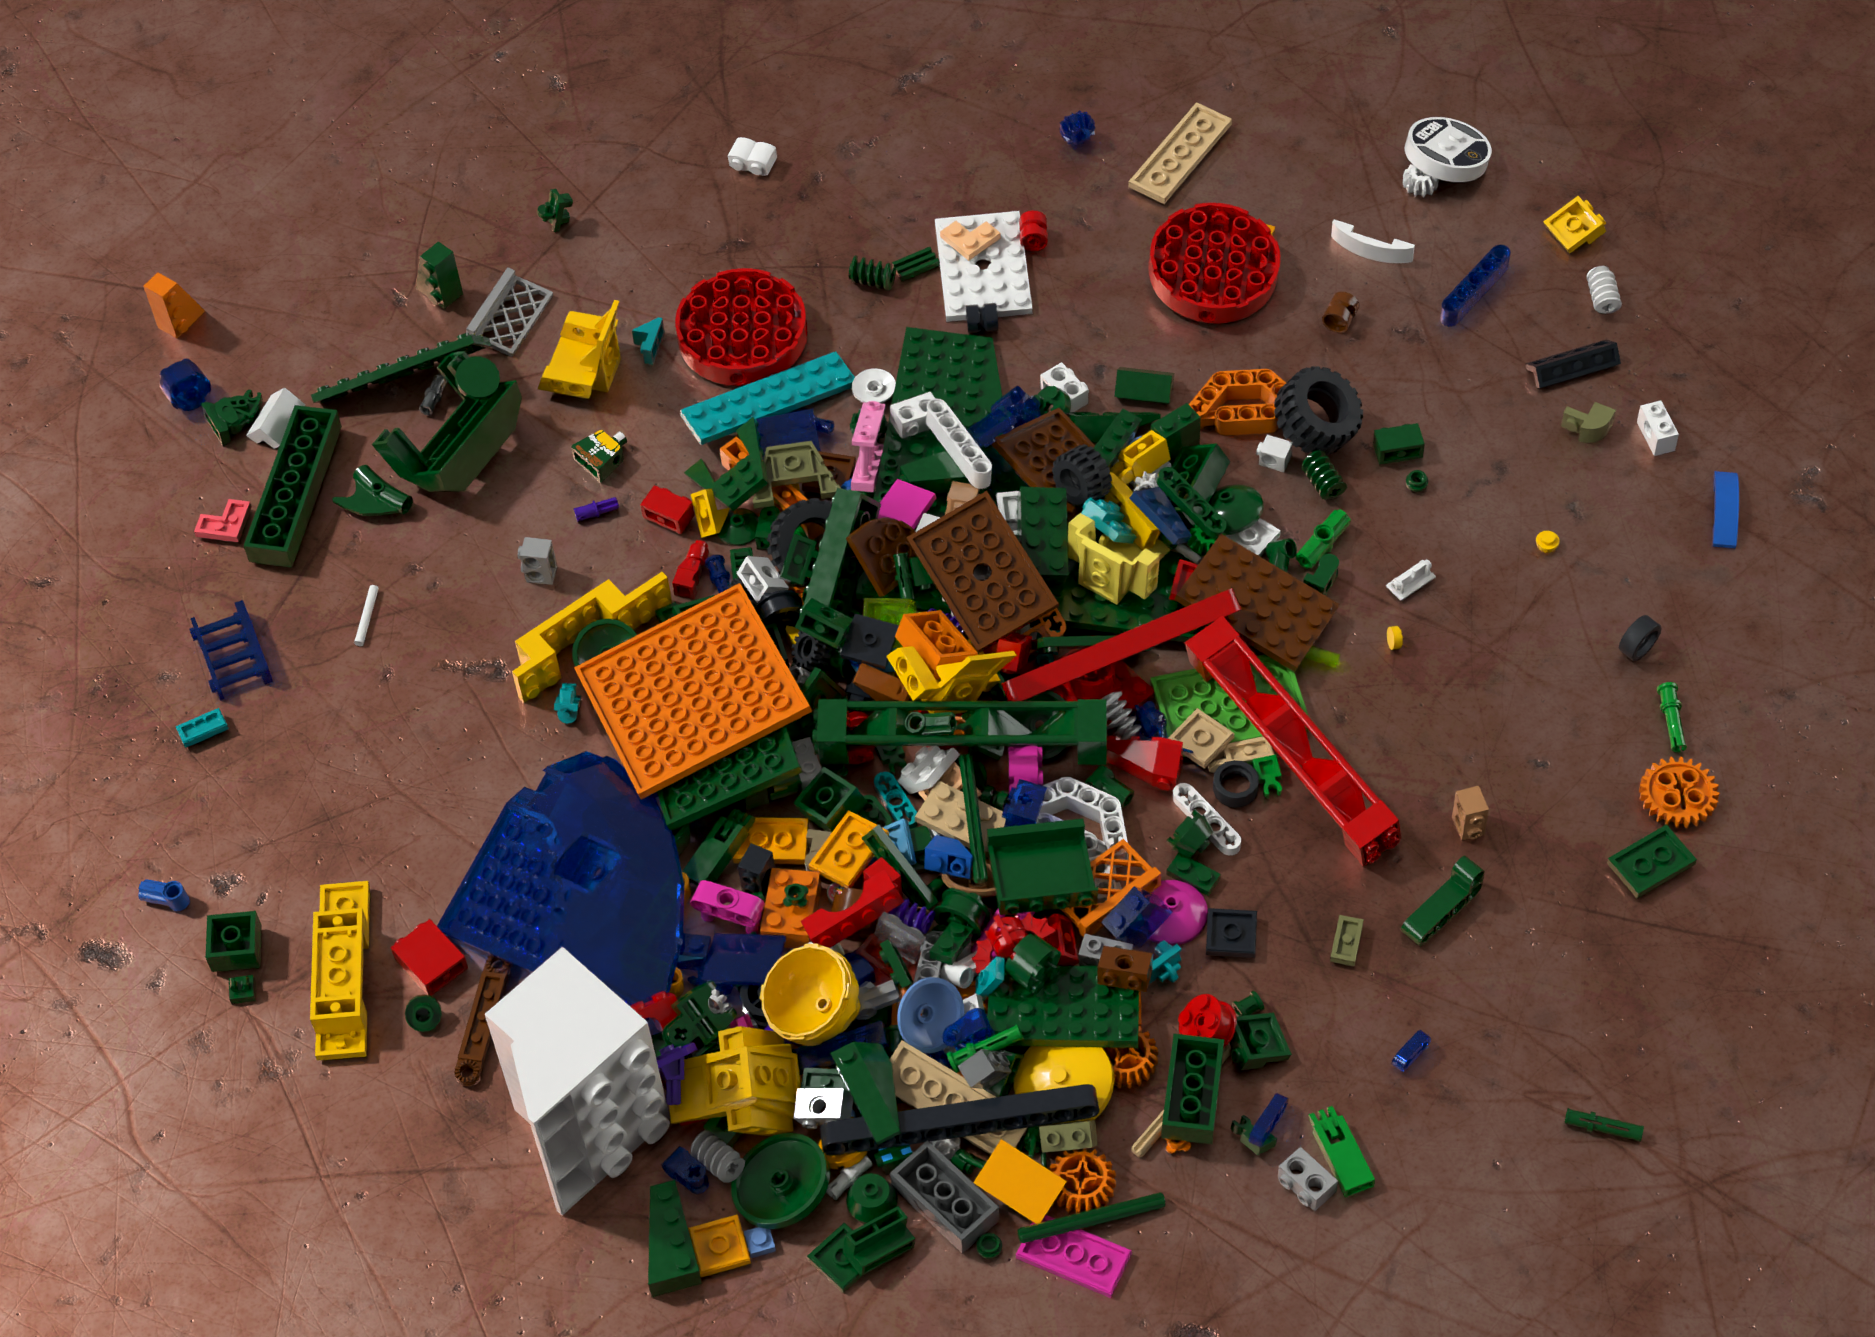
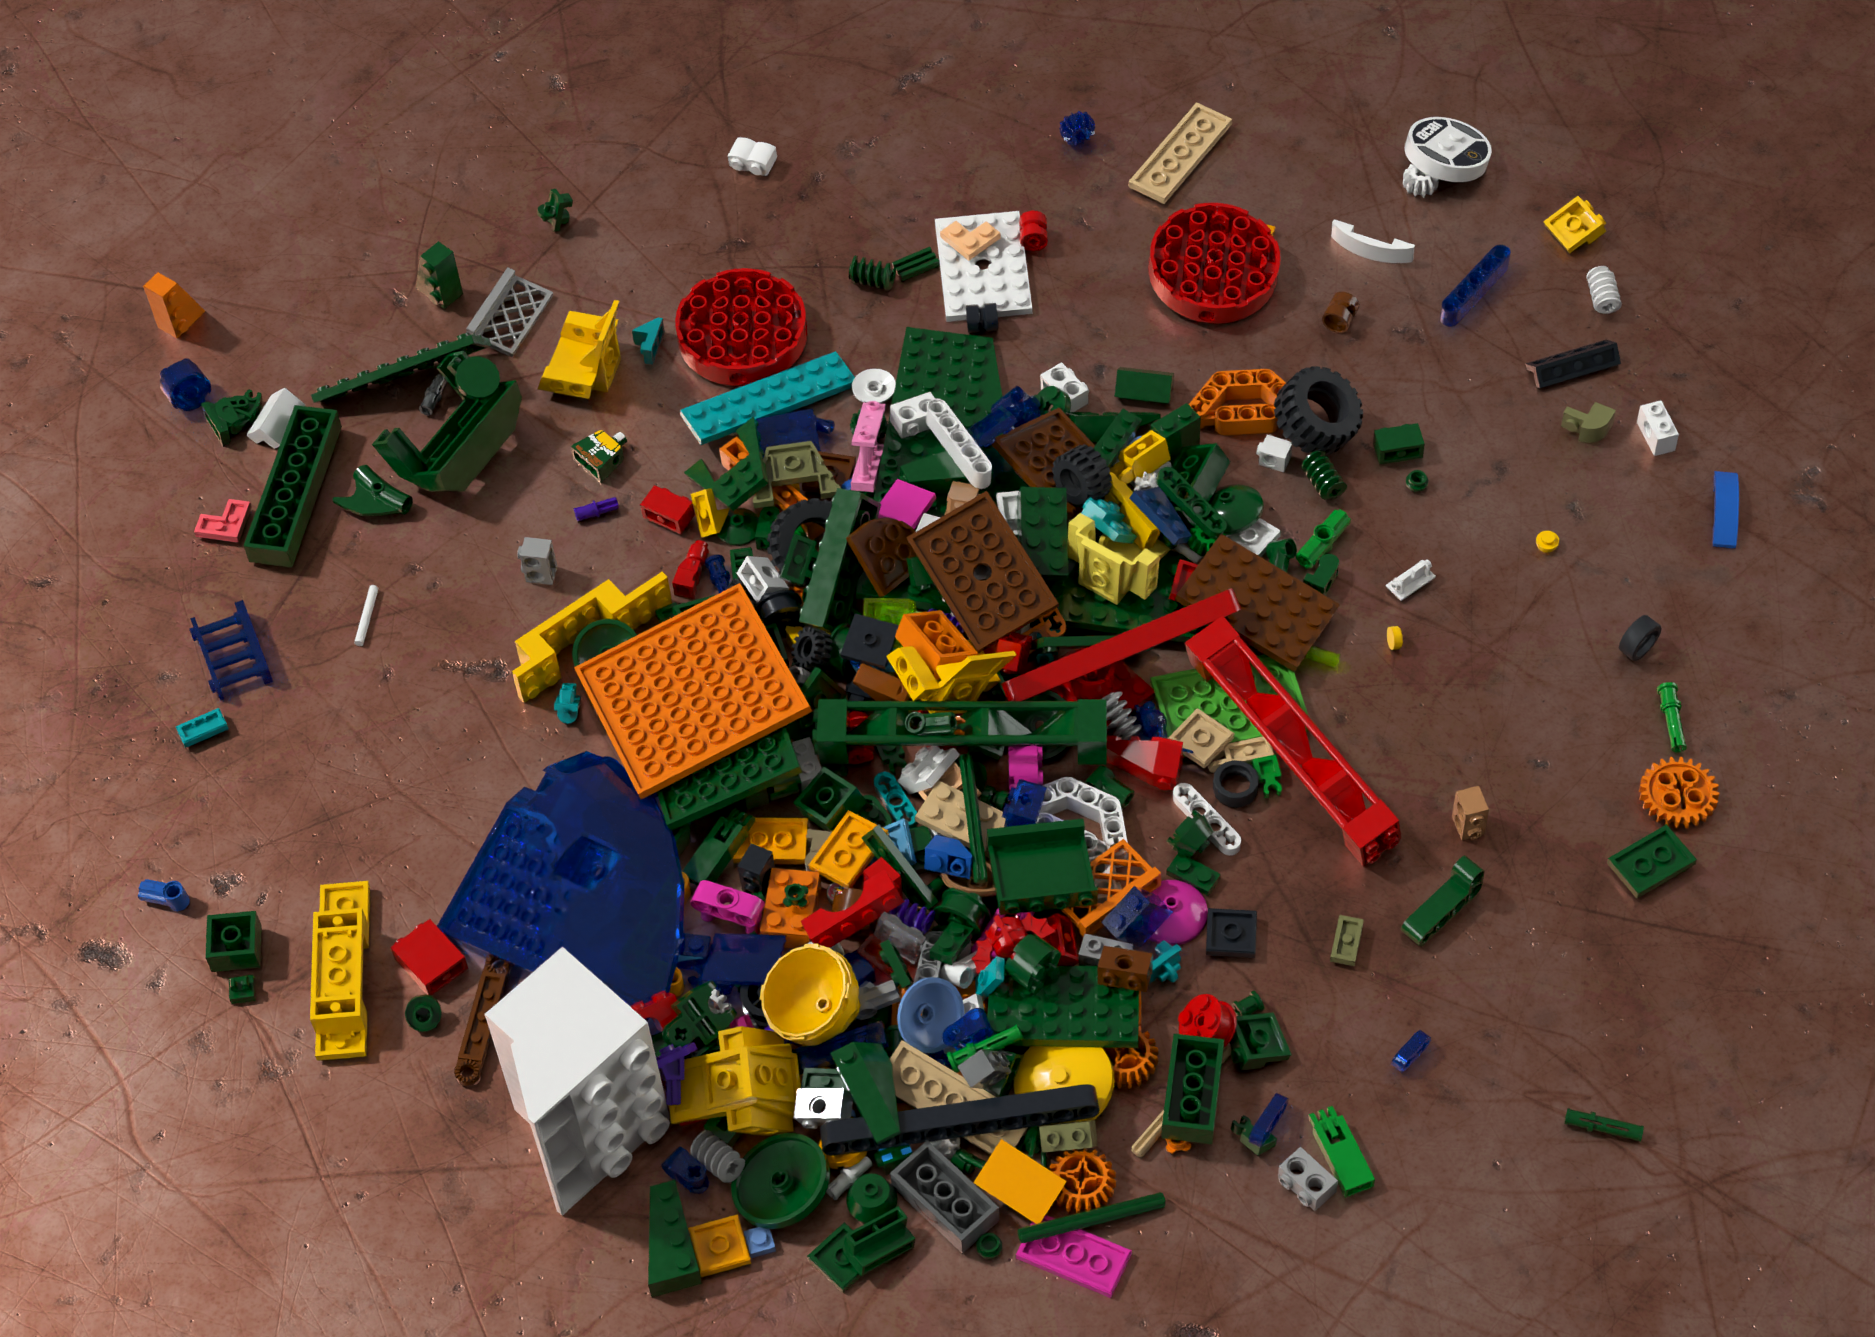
(823, 623): dark green brick -> none
(904, 576): dark green pin -> none

